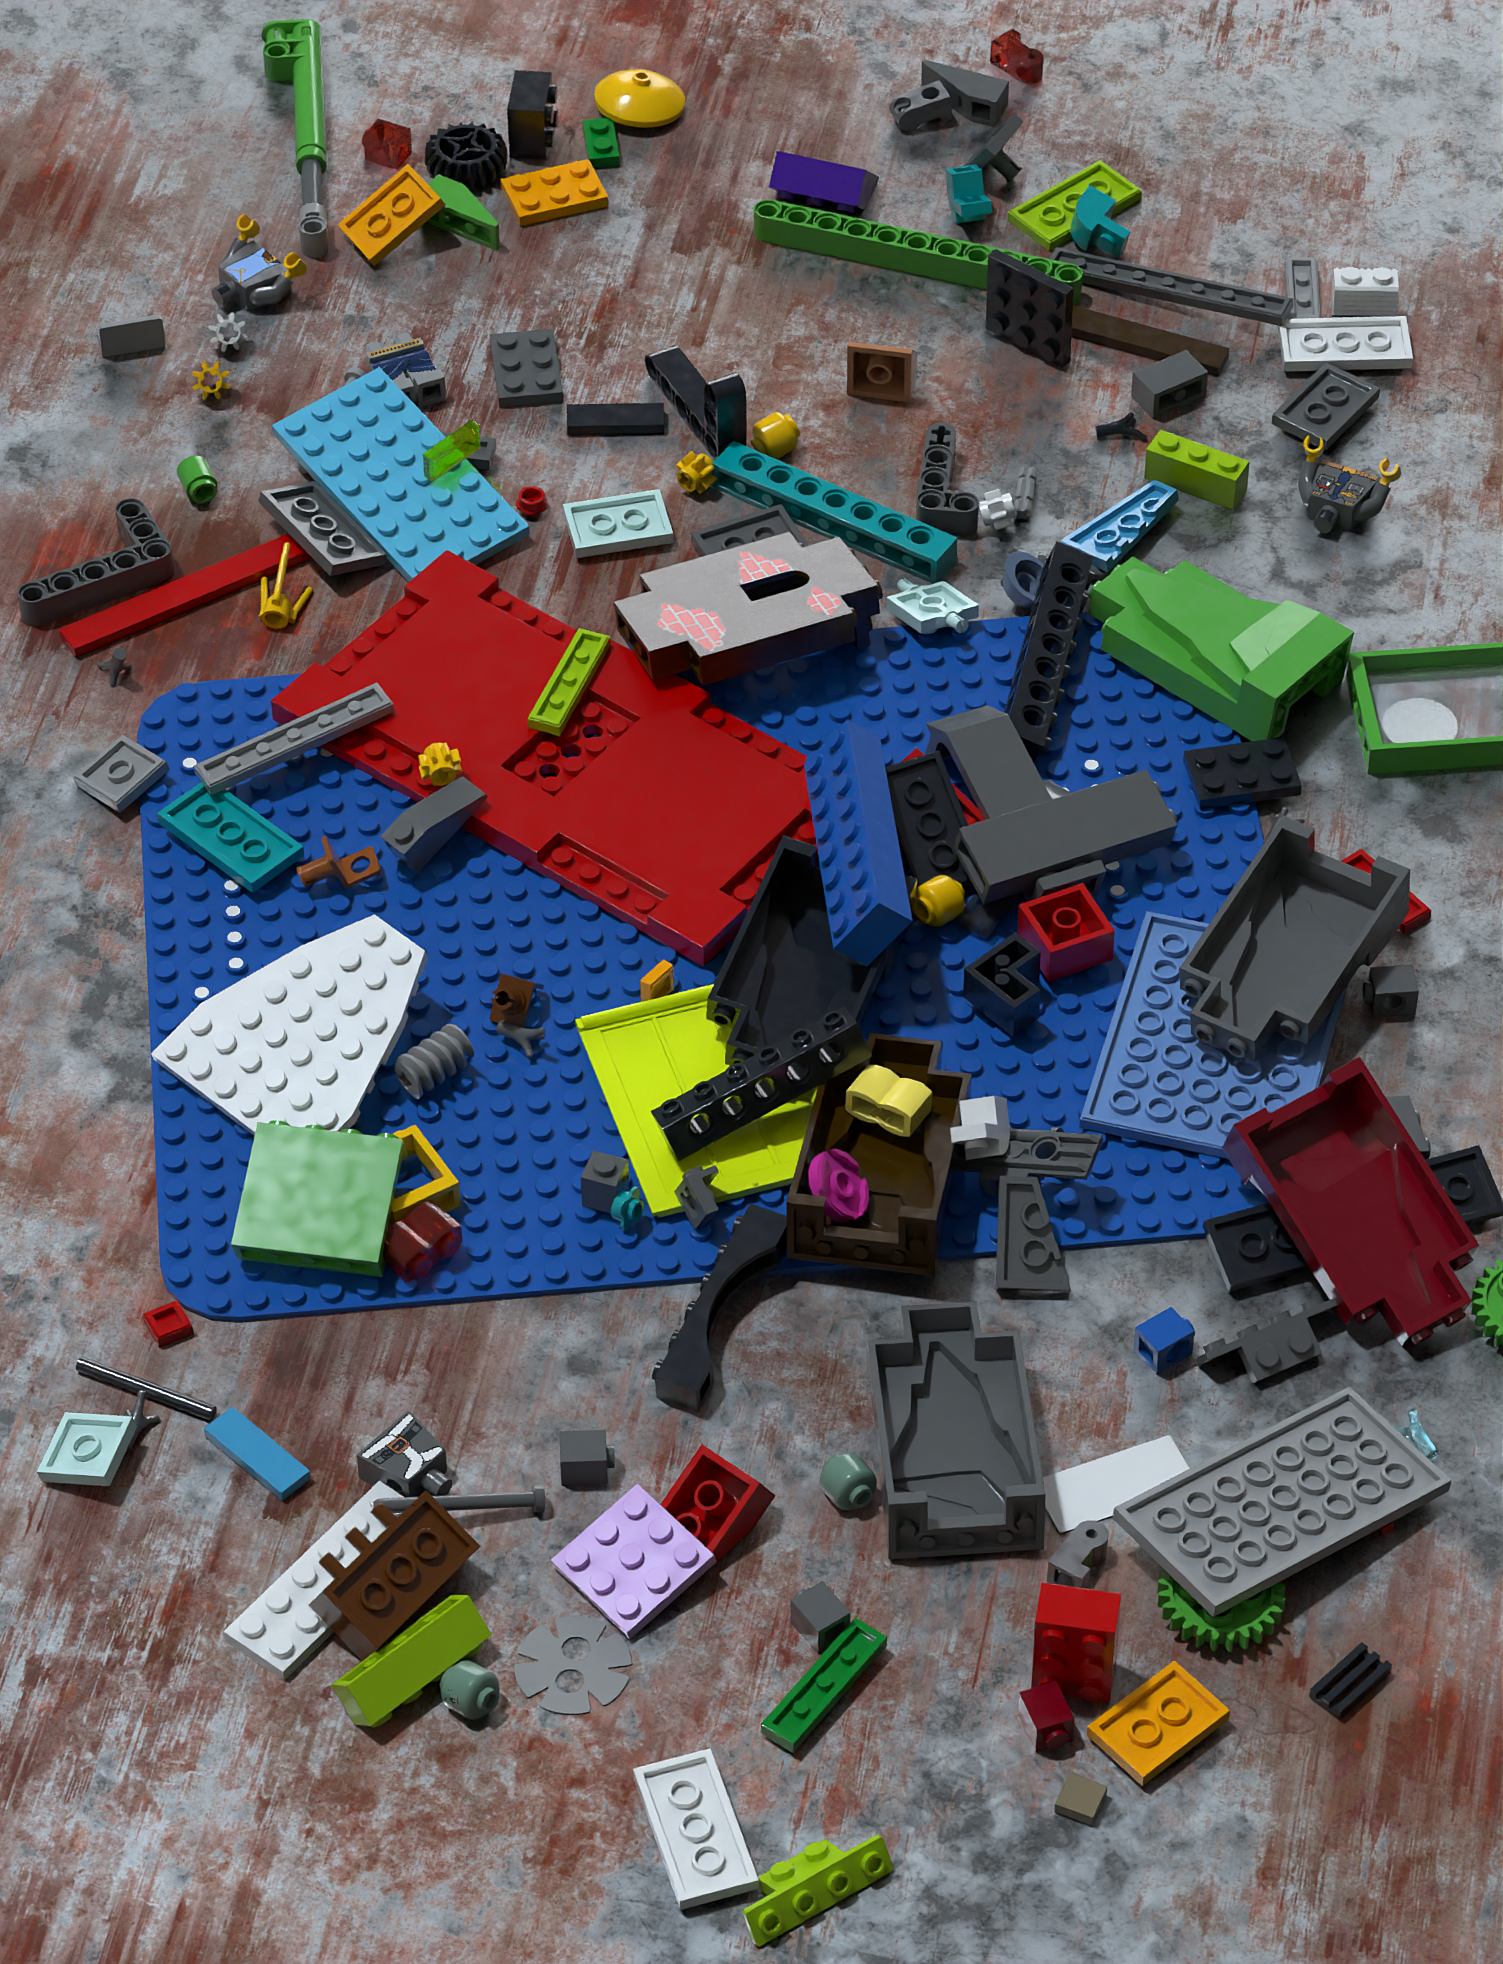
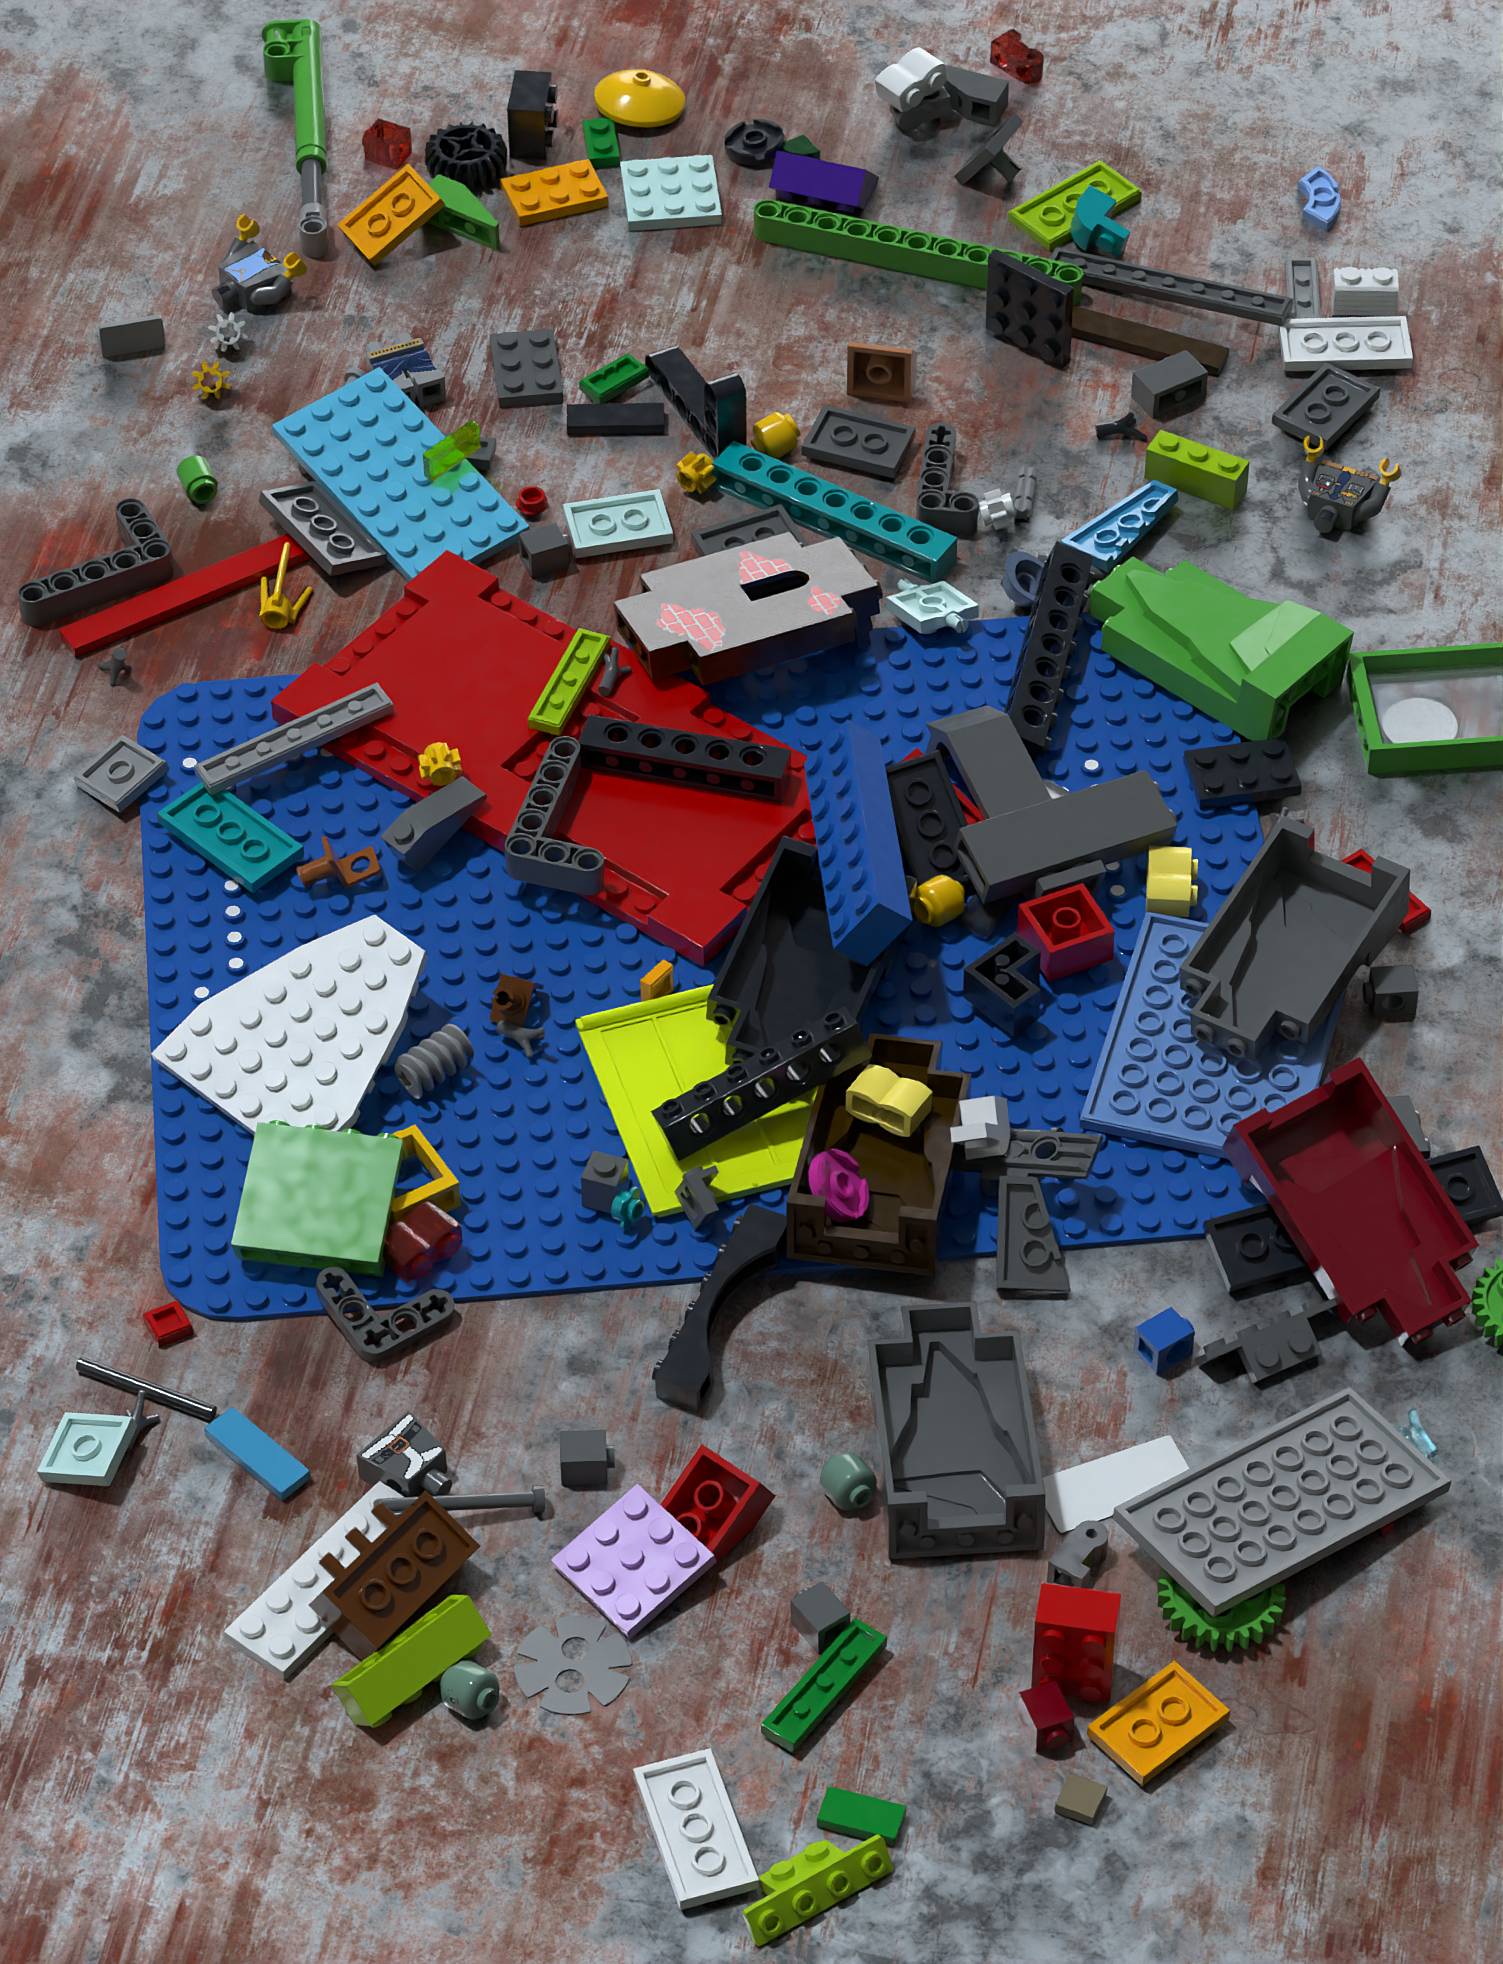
(374, 1327): none -> dark grey beam
(529, 848): none -> dark grey beam
(544, 550): none -> dark grey brick
(611, 672): none -> dark grey bar
(614, 379): none -> green plate
(670, 192): none -> light aqua plate
(685, 758): none -> black brick
(754, 142): none -> black tile
(801, 146): none -> dark green tile
(858, 441): none -> dark grey plate
(861, 1815): none -> green tile
(910, 79): none -> white brick
(967, 194): teal brick -> none
(1170, 879): none -> light yellow brick
(1323, 198): none -> light blue tile
(1369, 1660): black tile -> none

